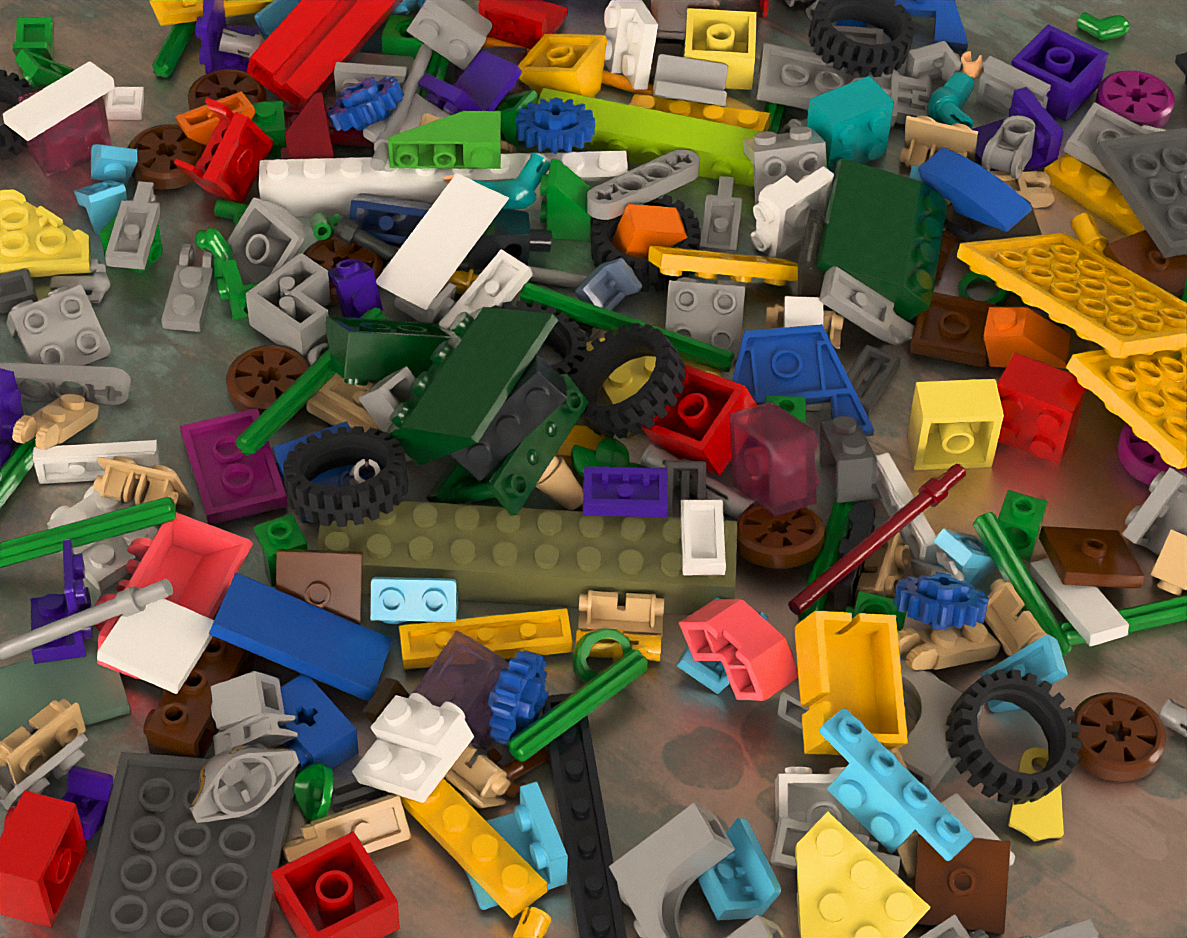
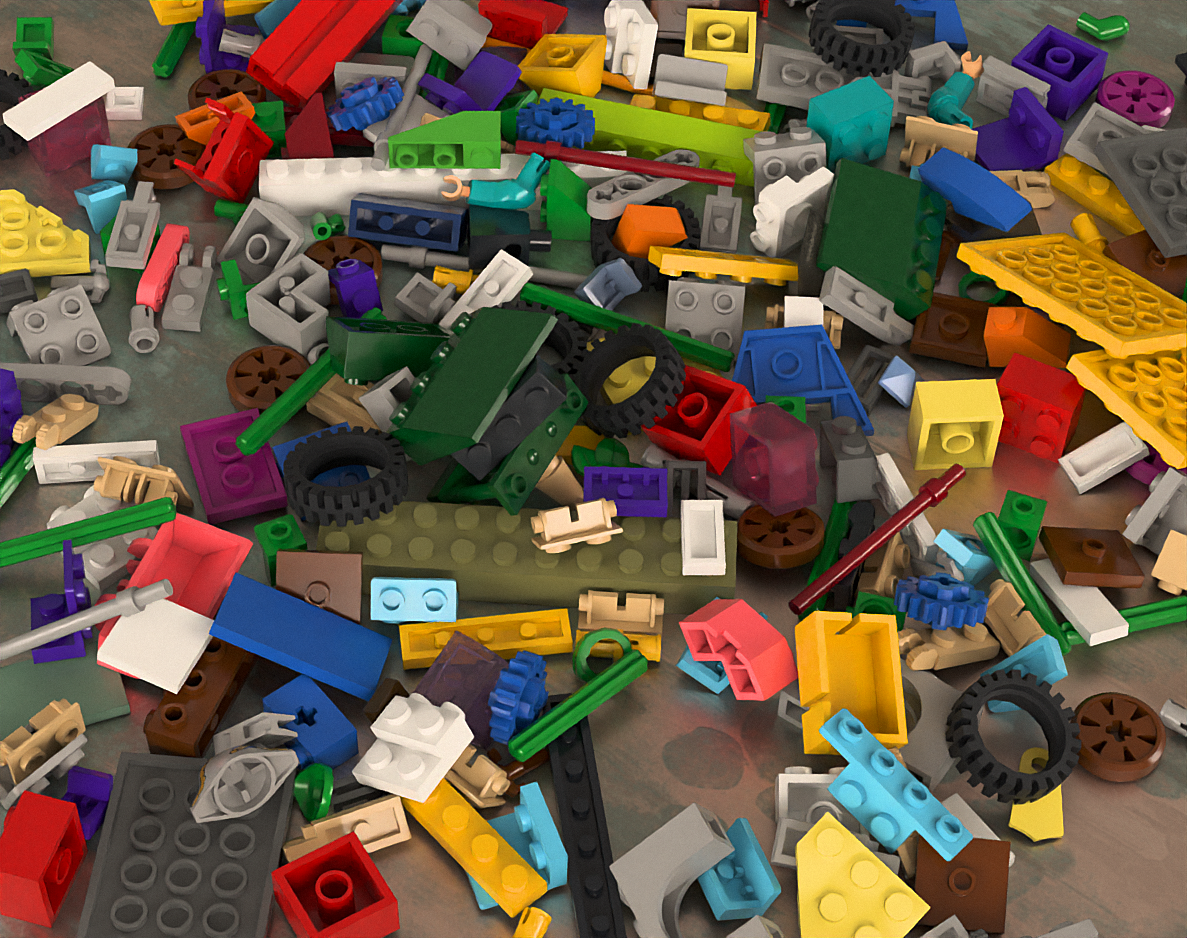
(143, 334): none -> light grey pin
(161, 267): none -> coral beam
(217, 244): green arm -> none
(245, 698): light grey brick -> none
(349, 231): pearl dark grey bar -> none
(369, 468): light grey pin -> none
(441, 241): white sticker -> none
(556, 151): none -> dark red bar
(559, 531): none -> tan hinge
(900, 381): none -> light blue slope
(1010, 146): light grey piece -> none
(1103, 457): none -> white tile

